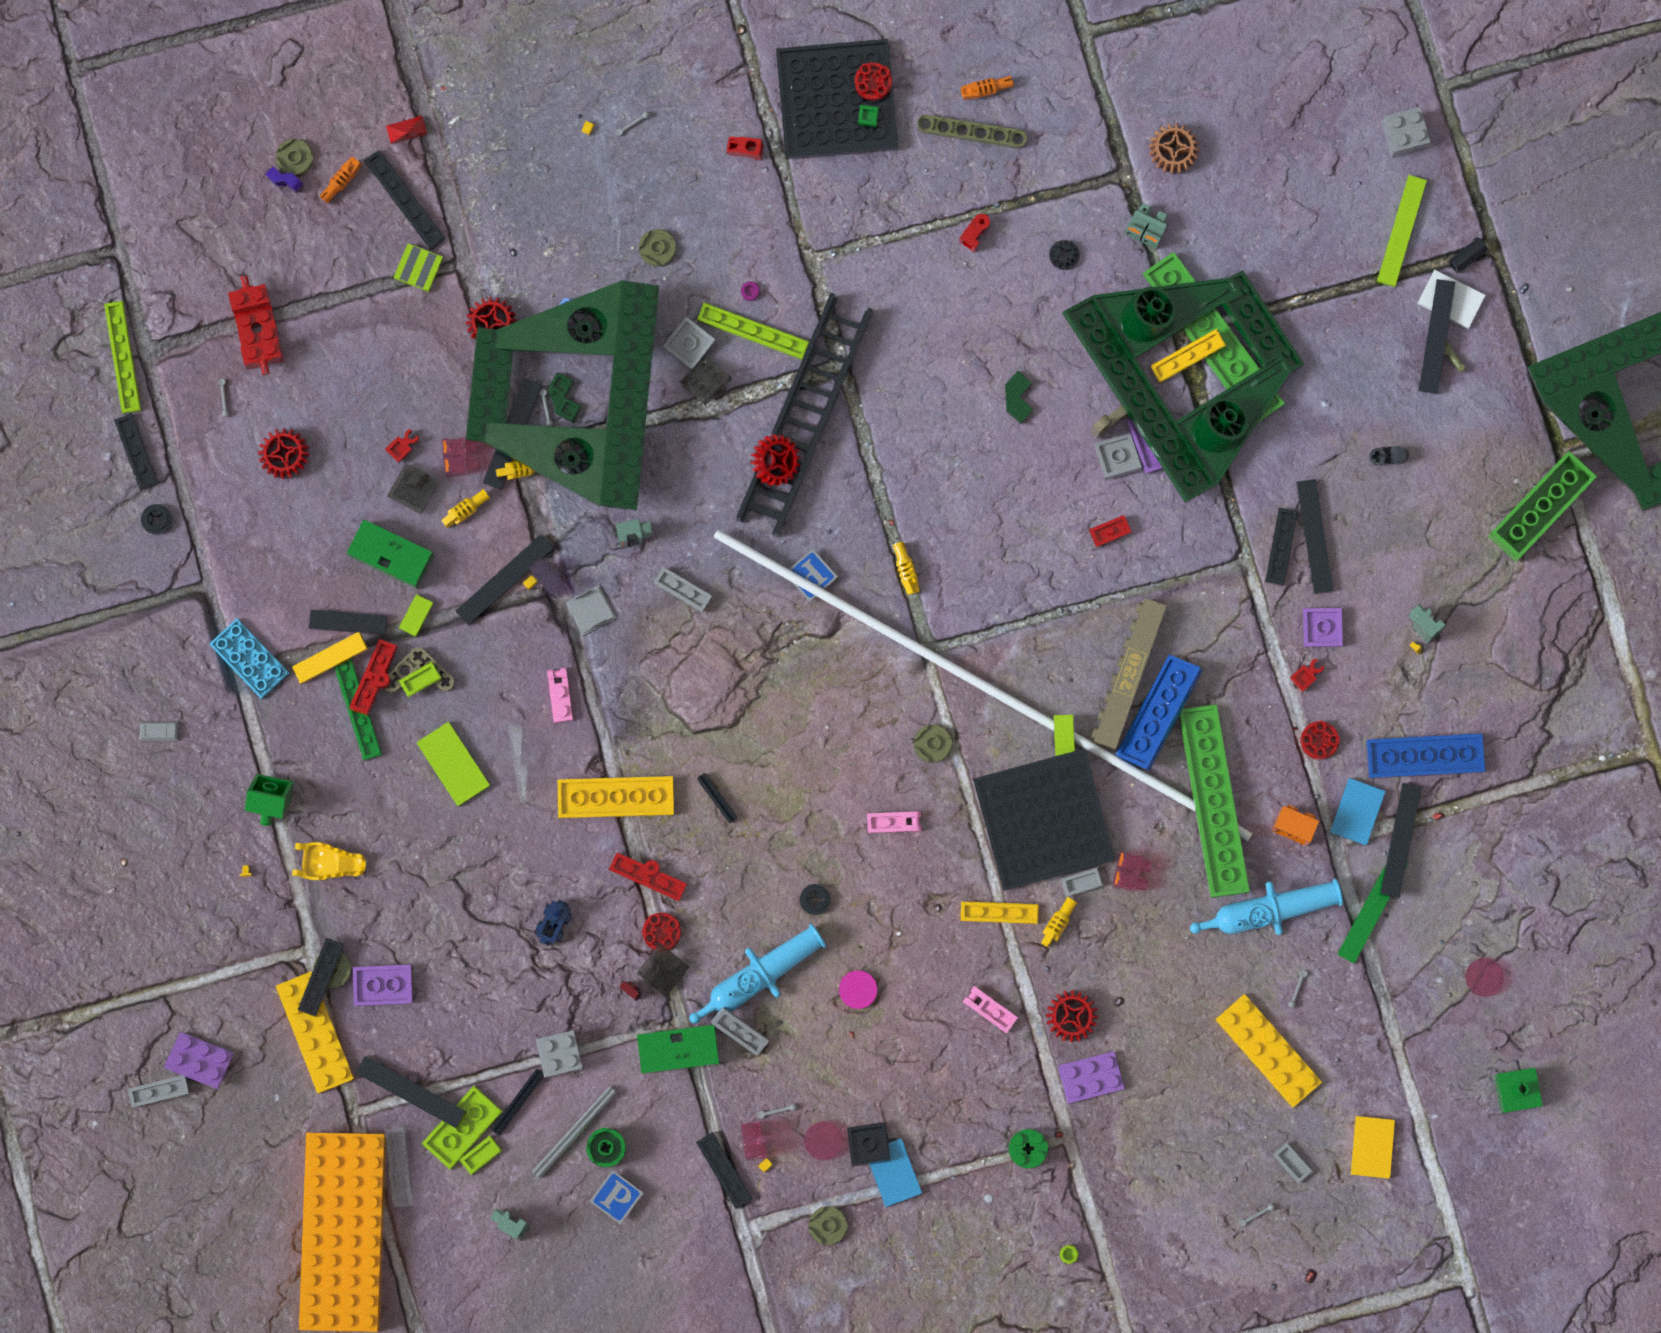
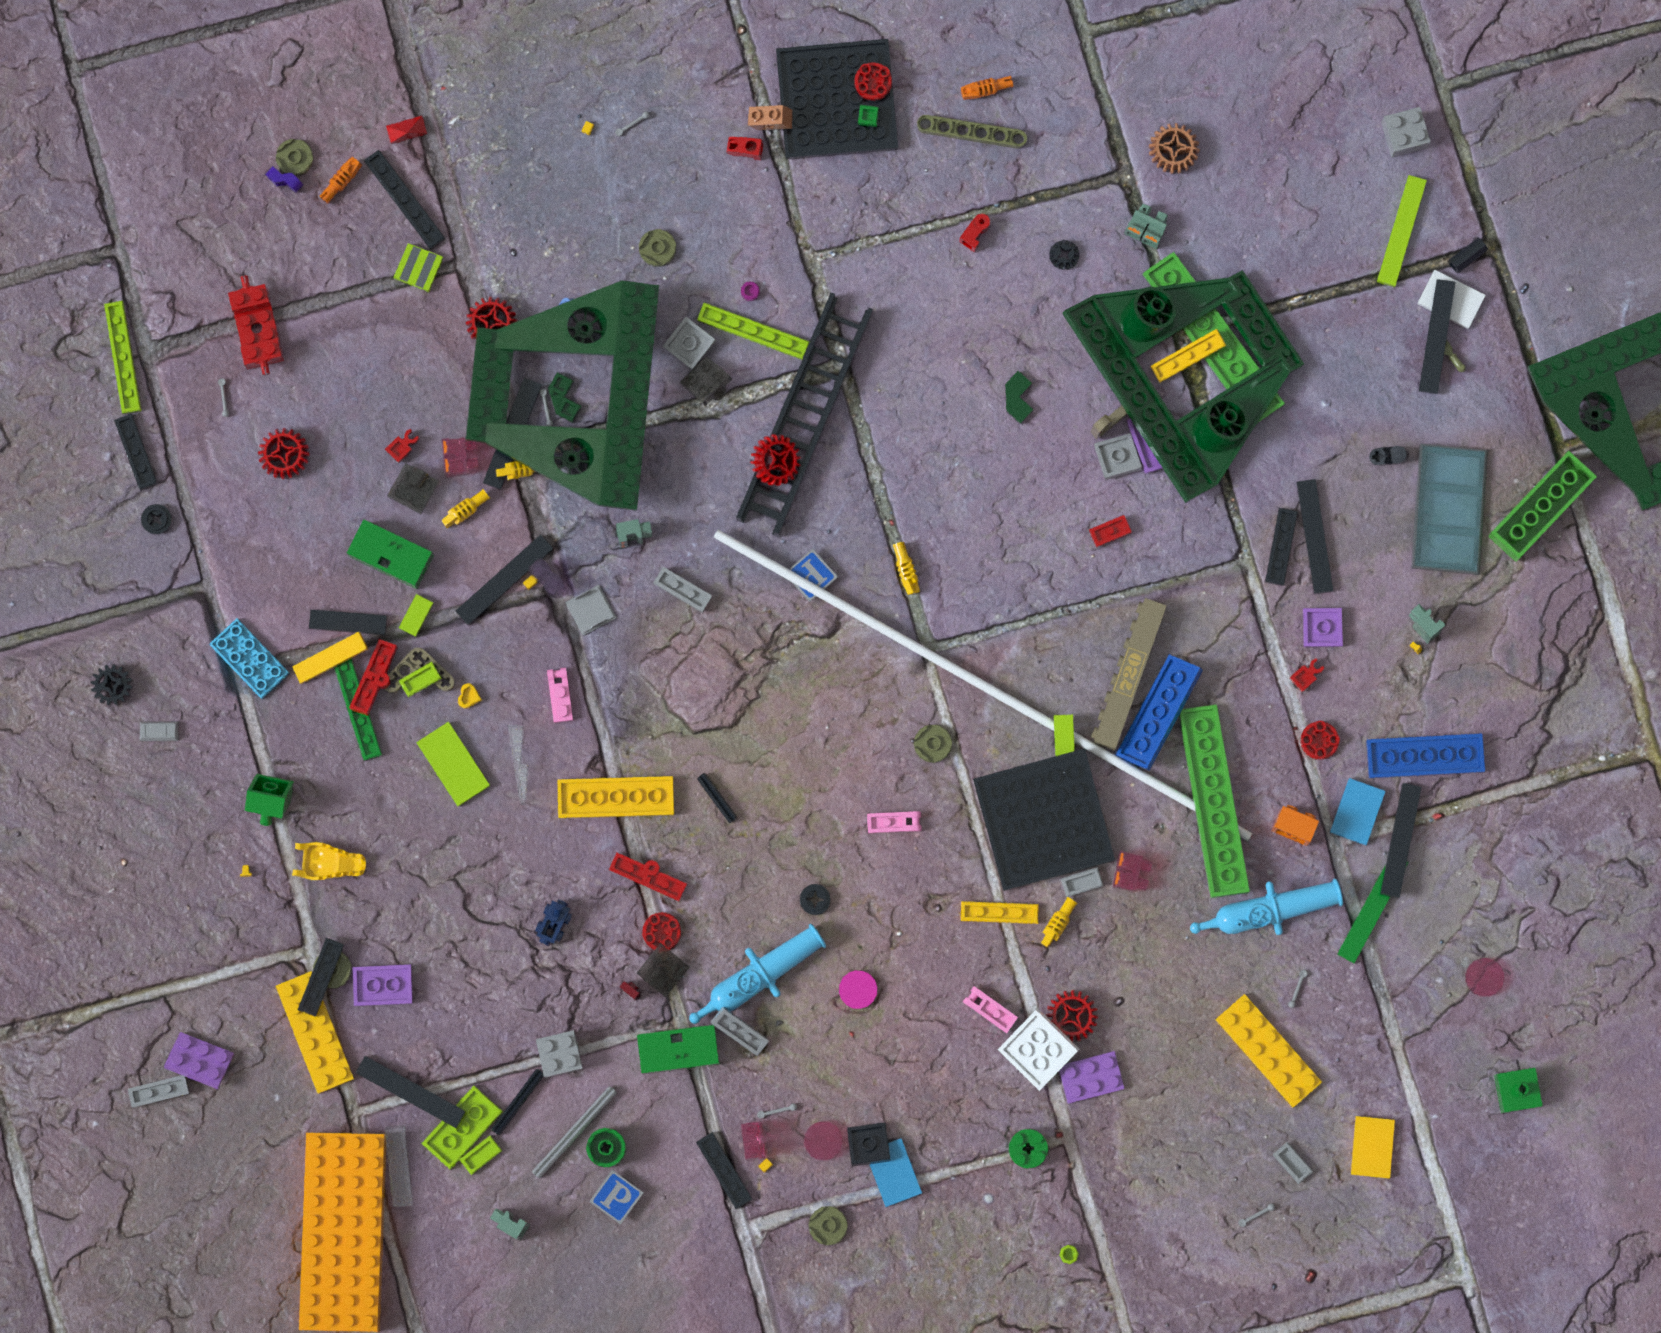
(119, 683): none -> black gear
(469, 696): none -> yellow tile
(770, 117): none -> nougat brick
(1038, 1049): none -> white plate
(1449, 509): none -> clear light blue door

